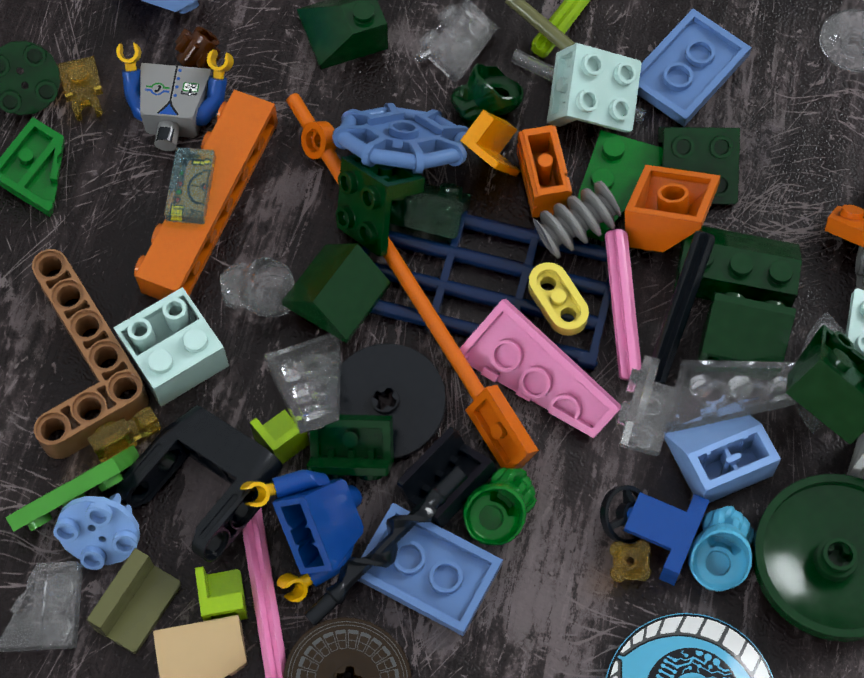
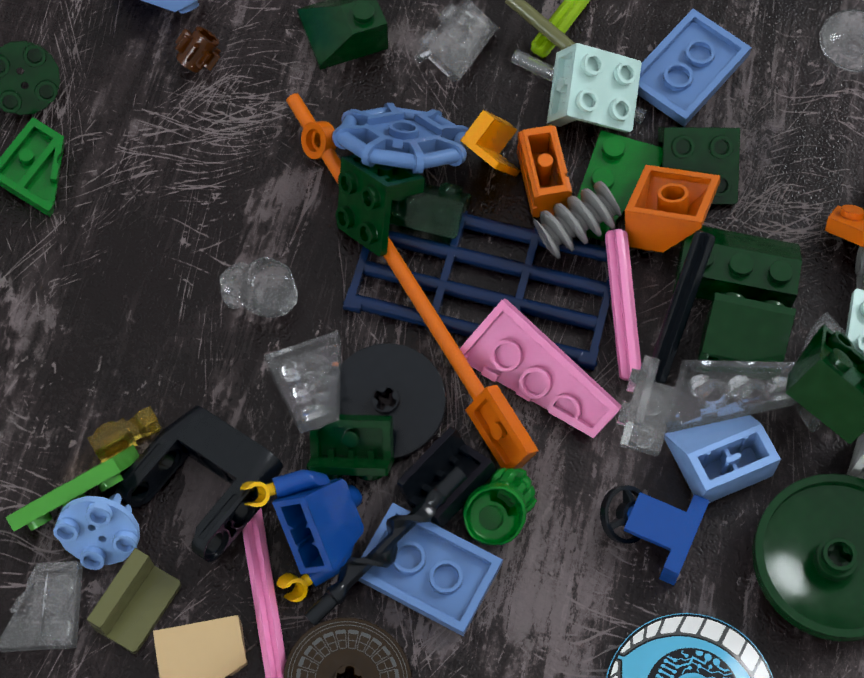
(81, 85): clear yellow plate -> none
(95, 351): medium nougat beam -> none
(172, 346): light aqua slope -> none
(173, 98): torso -> none
(183, 249): orange brick -> none
(190, 185): clear light blue tile -> none
(221, 594): lime panel -> none
(280, 436): lime panel -> none
(338, 290): dark green slope -> none
(488, 91): dark green hair -> none
(558, 301): light yellow plate -> none
(639, 569): clear yellow plate -> none
(722, 551): medium azure hair -> none

